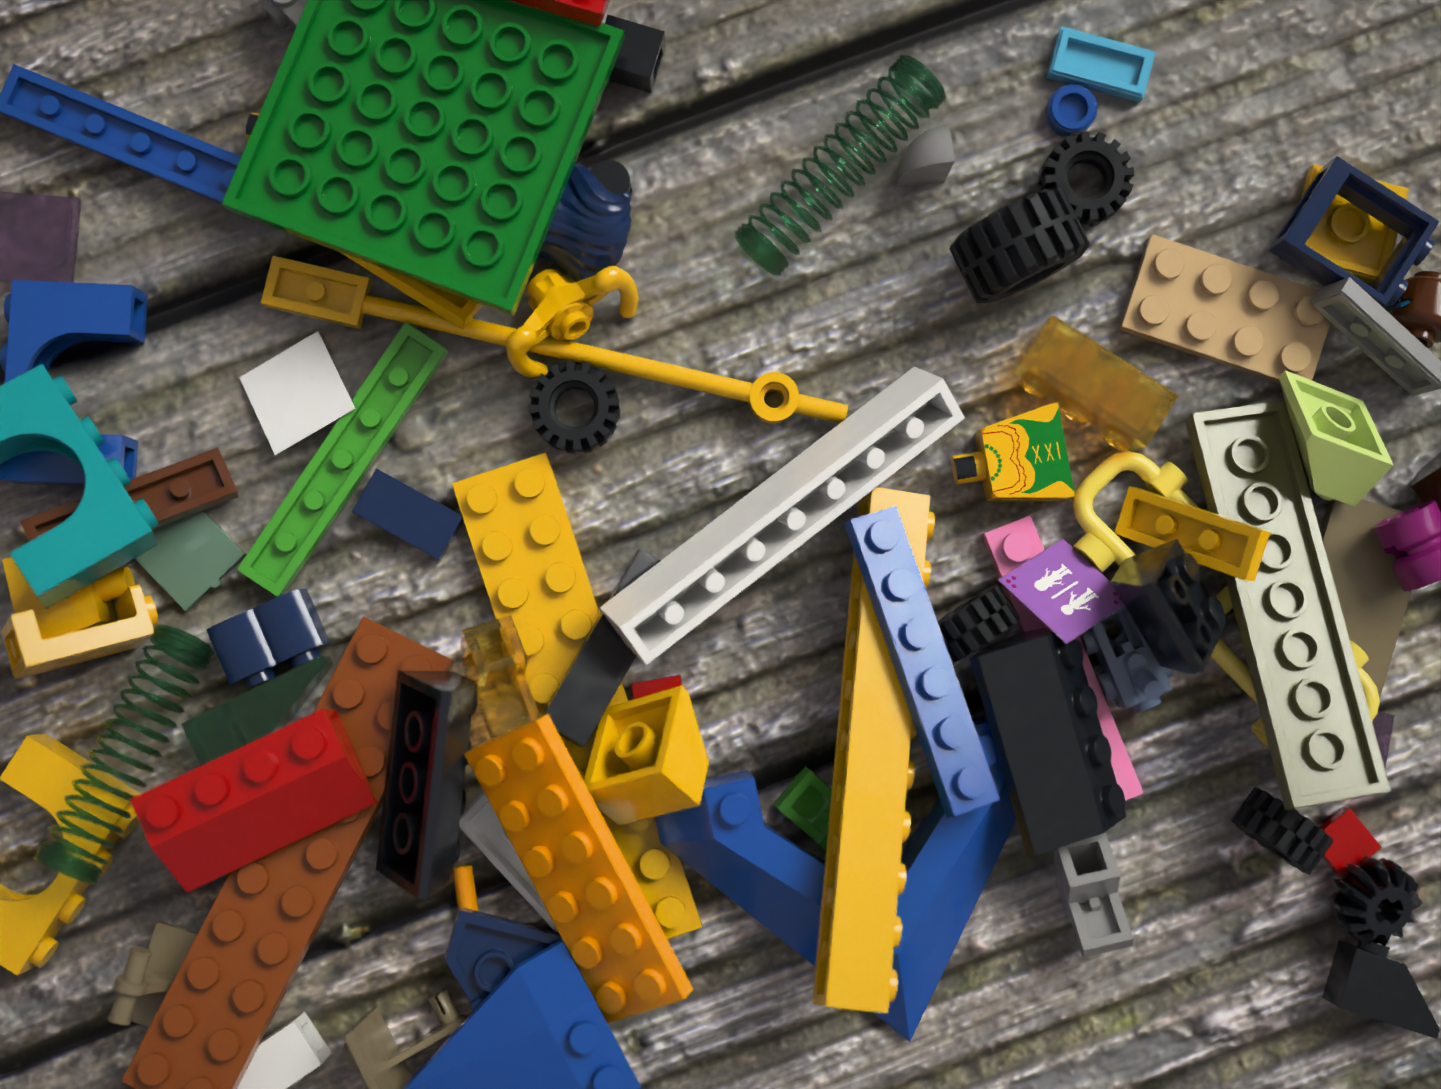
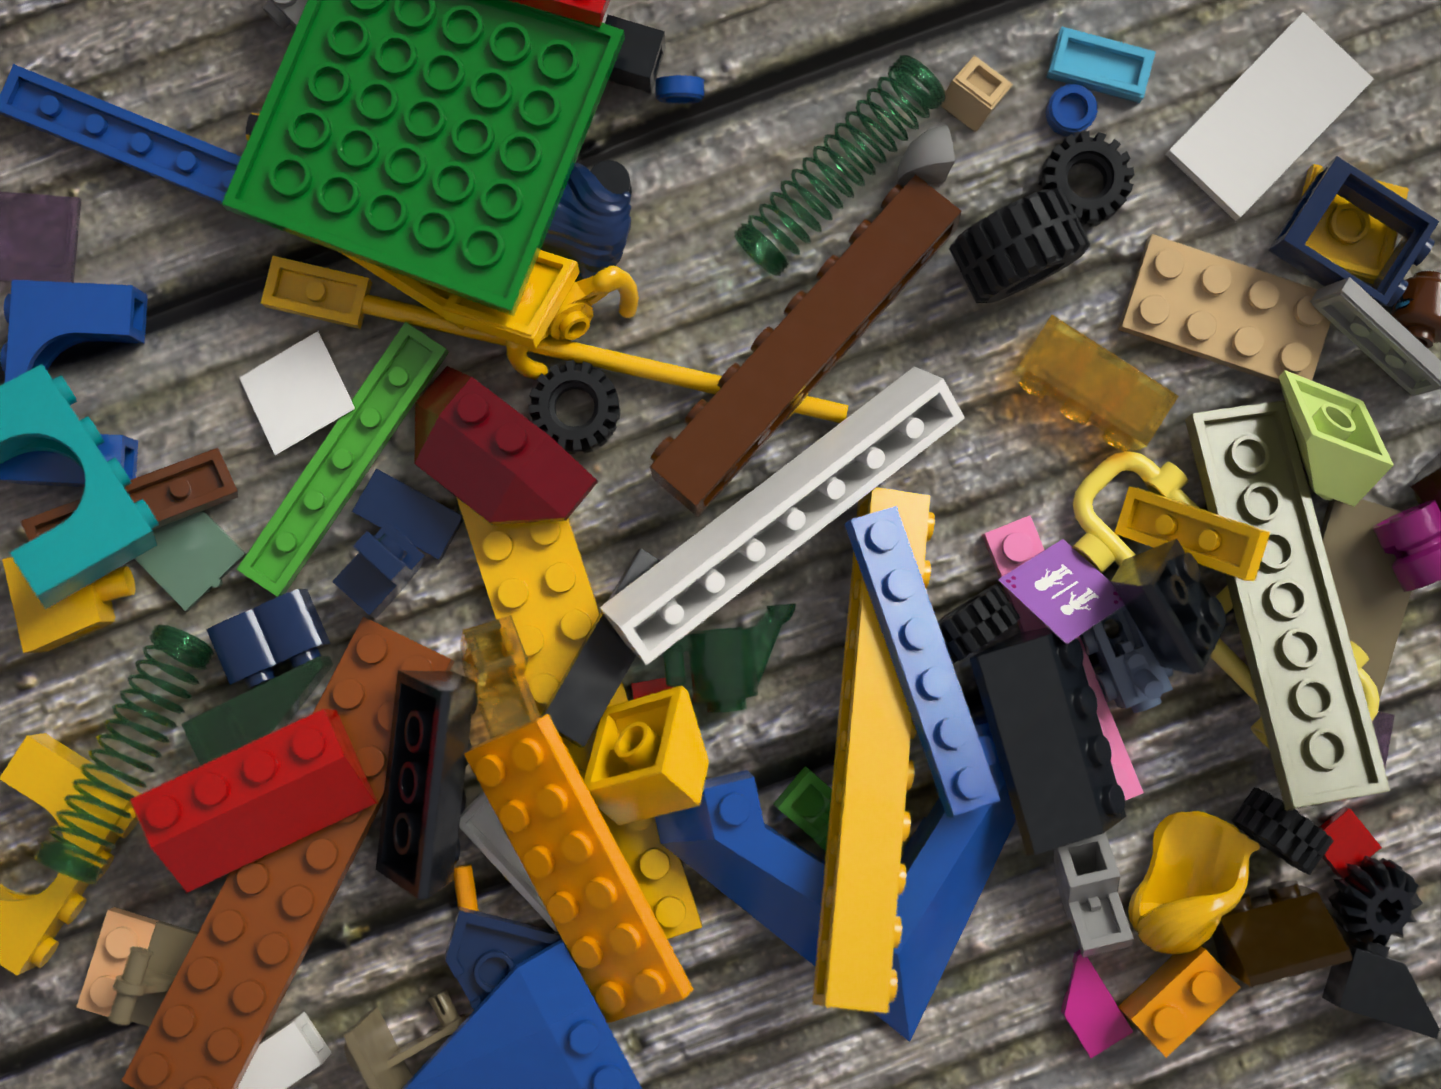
(32, 655): yellow panel -> none
(118, 934): none -> light nougat plate
(379, 569): none -> dark blue brick
(494, 455): none -> dark red wedge
(541, 300): none -> yellow tile
(679, 89): none -> blue tile
(726, 661): none -> clear green piece
(804, 345): none -> reddish brown brick
(975, 93): none -> tan slope
(1019, 459): torso -> none
(1092, 1009): none -> dark pink tile
(1178, 998): none -> light orange brick
(1191, 881): none -> yellow piece
(1269, 116): none -> white tile
(1278, 935): none -> dark brown slope

